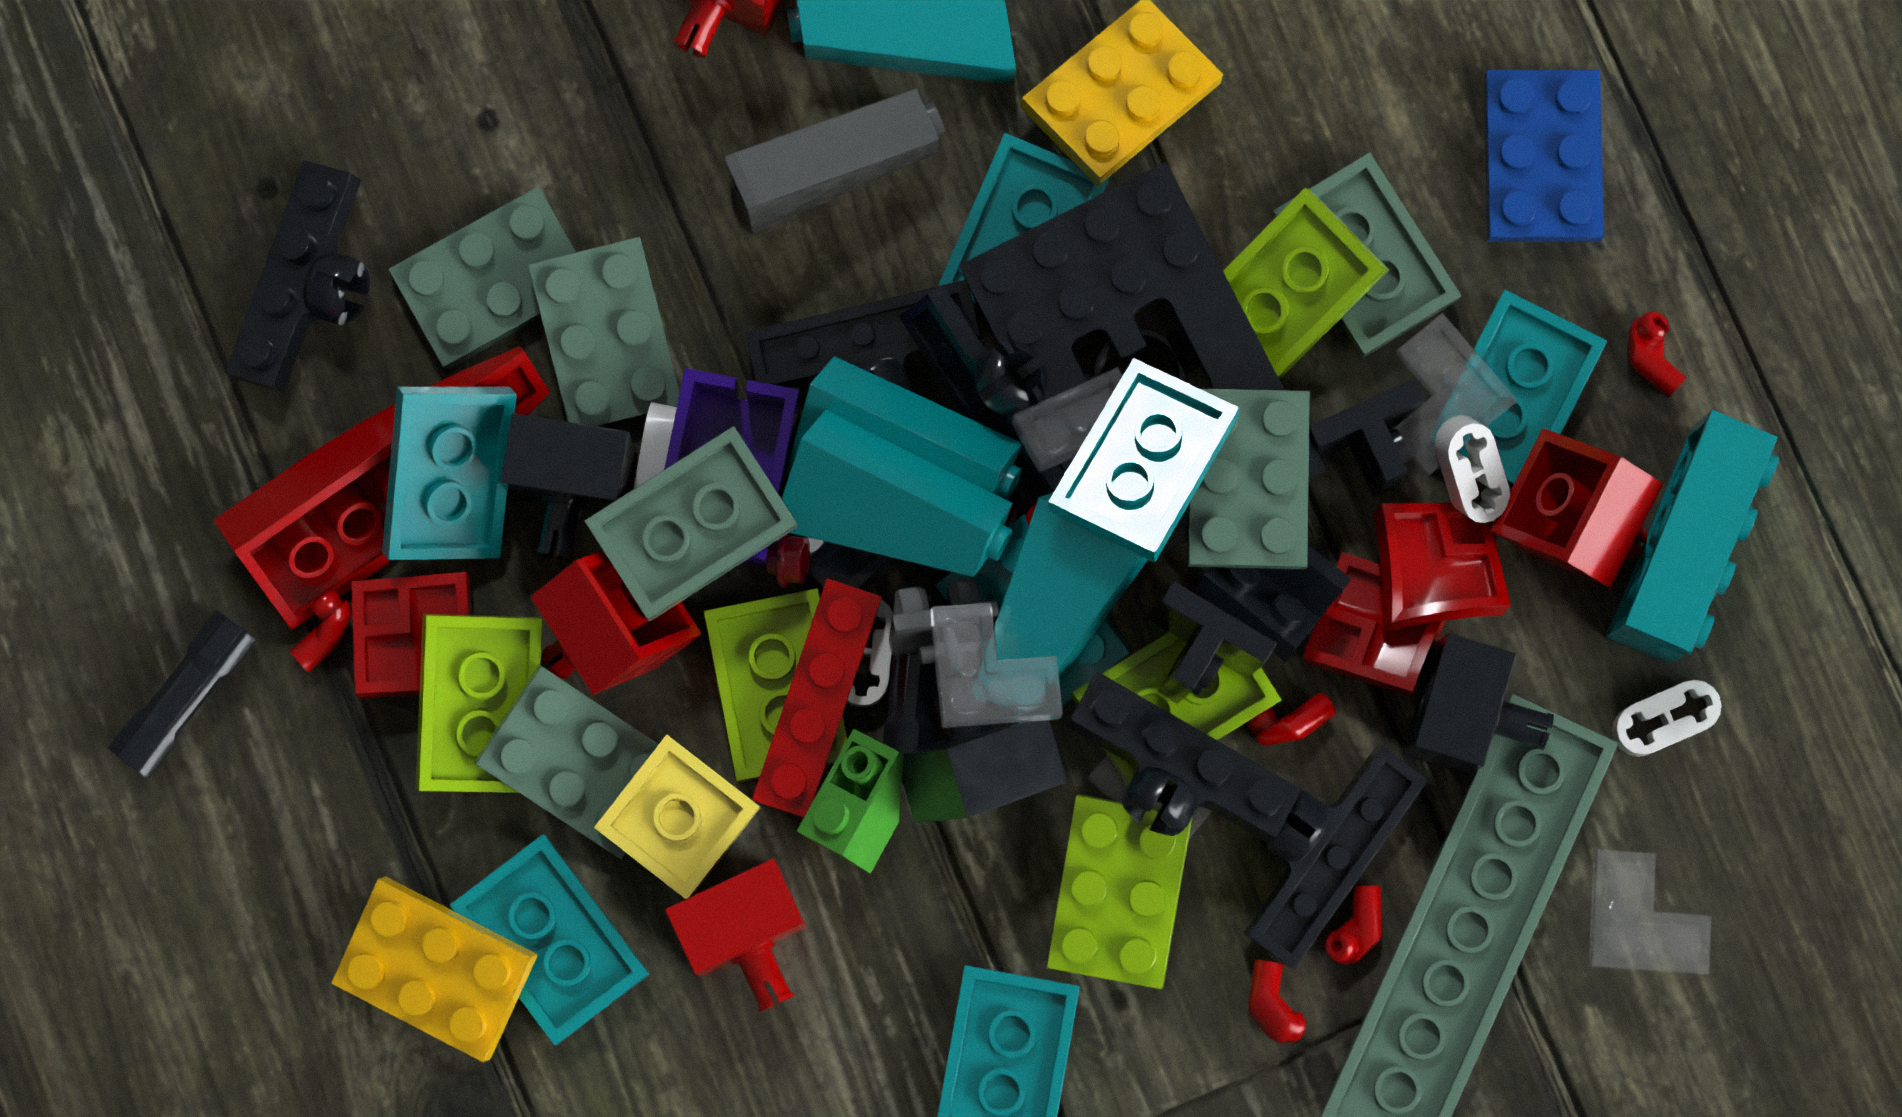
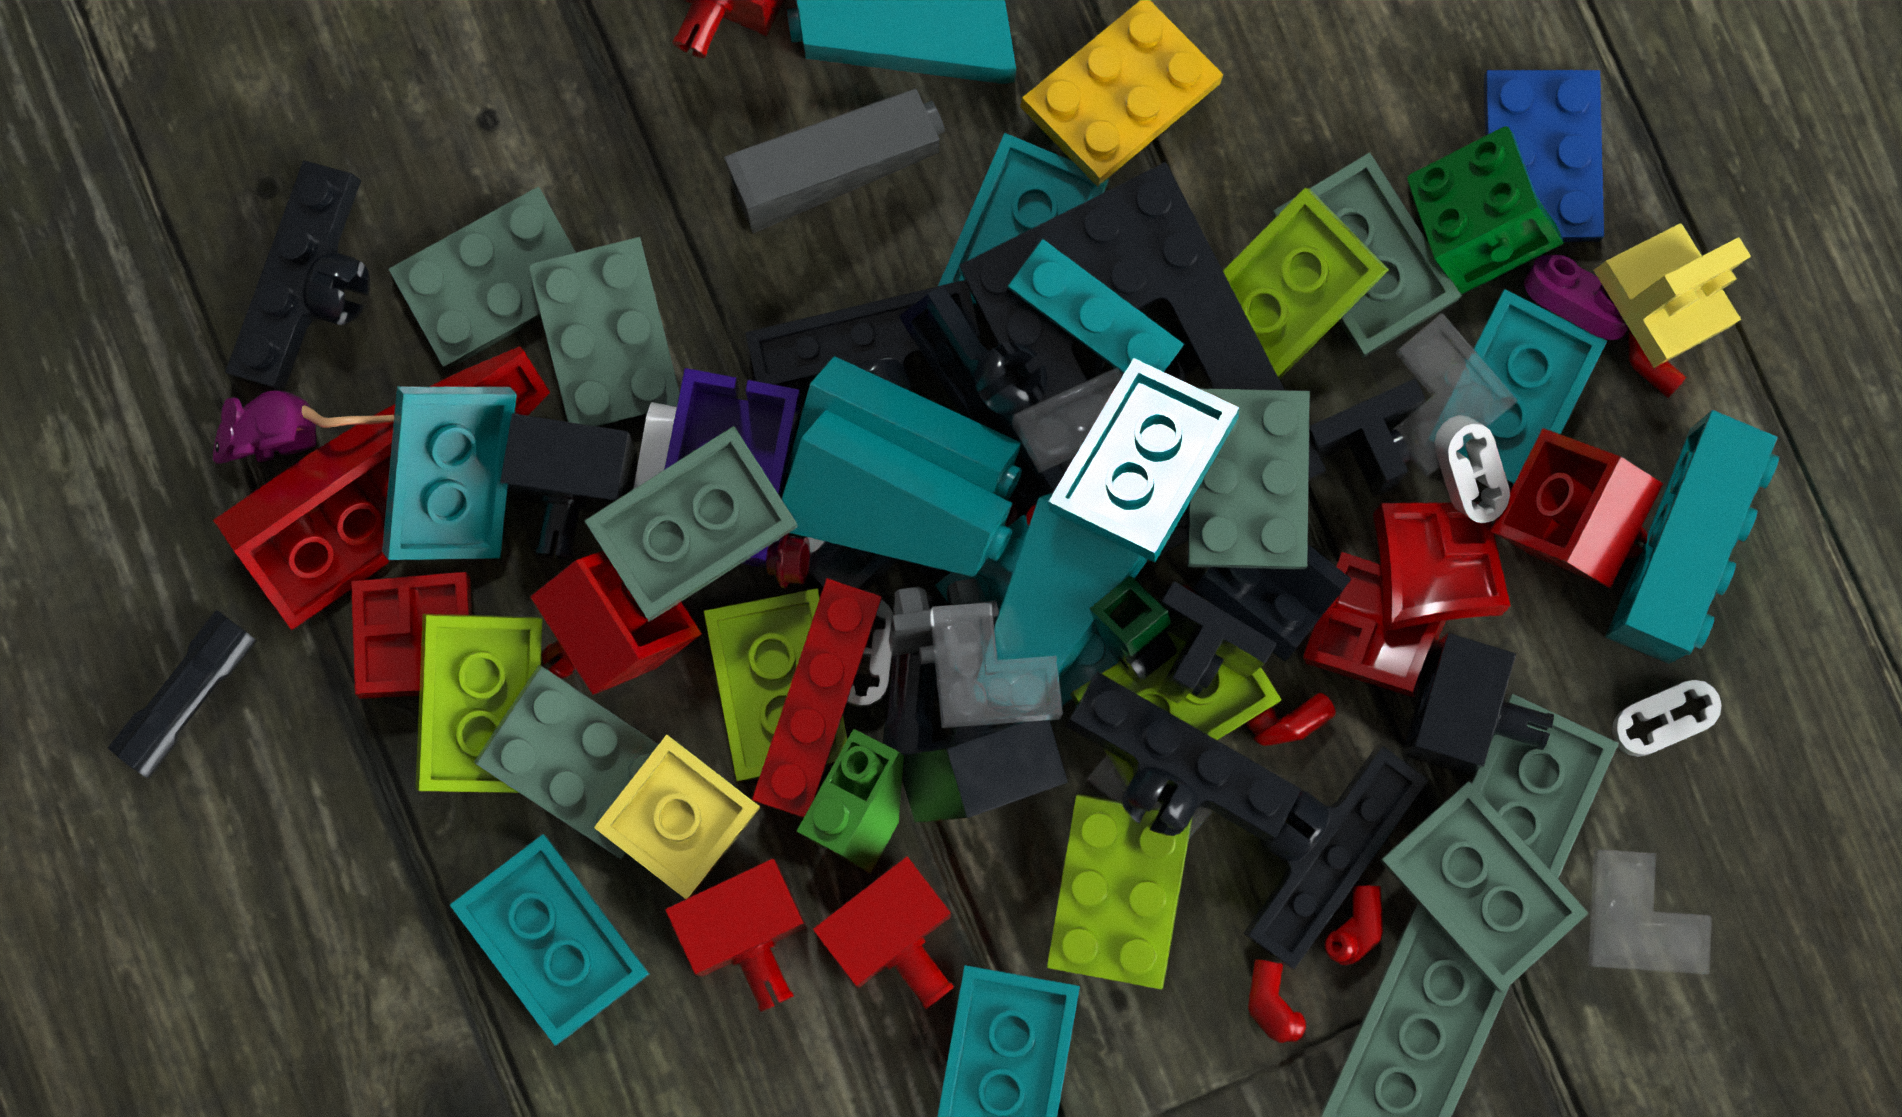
(274, 424): none -> magenta animal
(328, 634): red arm -> none
(434, 969): yellow plate -> none
(887, 929): none -> red brick
(1091, 311): none -> teal plate
(1139, 633): none -> dark green leg
(1482, 211): none -> green bracket
(1484, 887): none -> sand green plate
(1574, 295): none -> magenta plate
(1672, 291): none -> light yellow bracket

